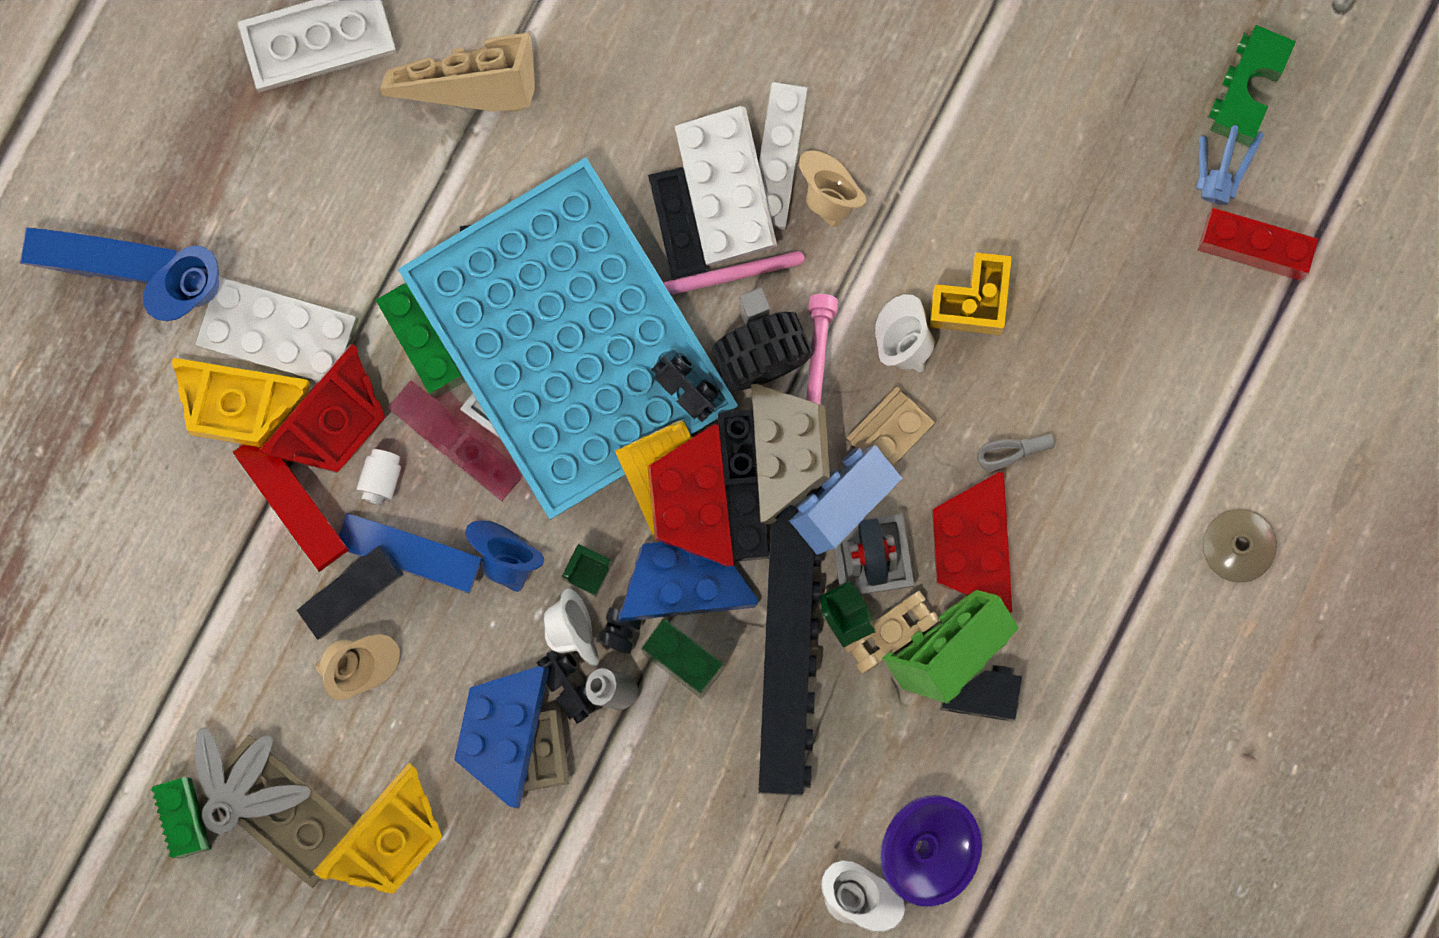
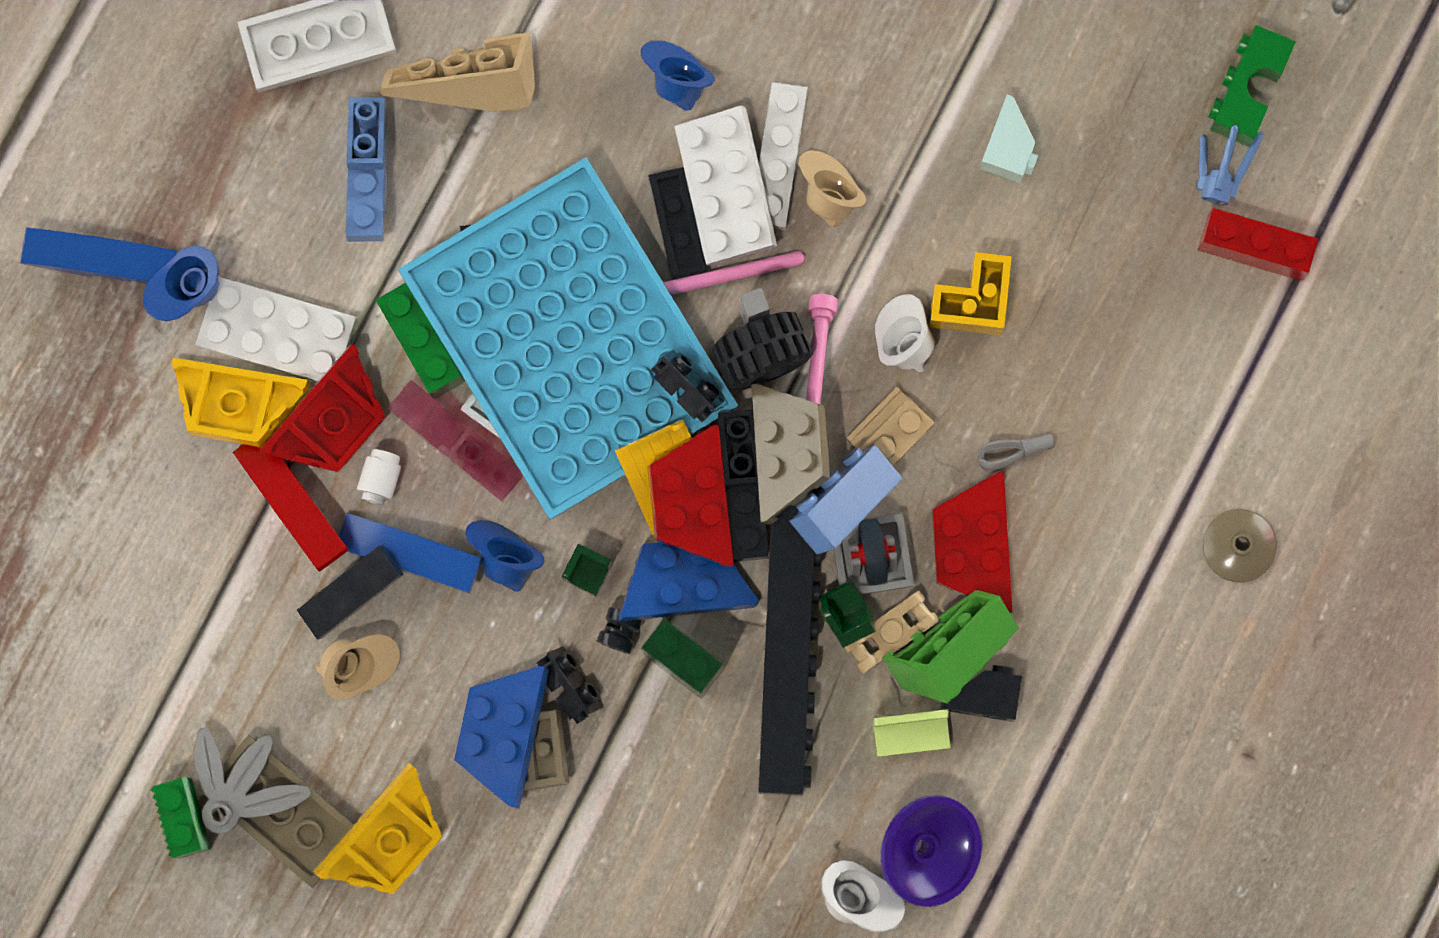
(366, 169): none -> medium blue slope
(570, 627): white piece -> none
(611, 689): light grey brick -> none
(677, 73): none -> blue piece
(911, 733): none -> yellowish green panel
(1010, 145): none -> light aqua slope

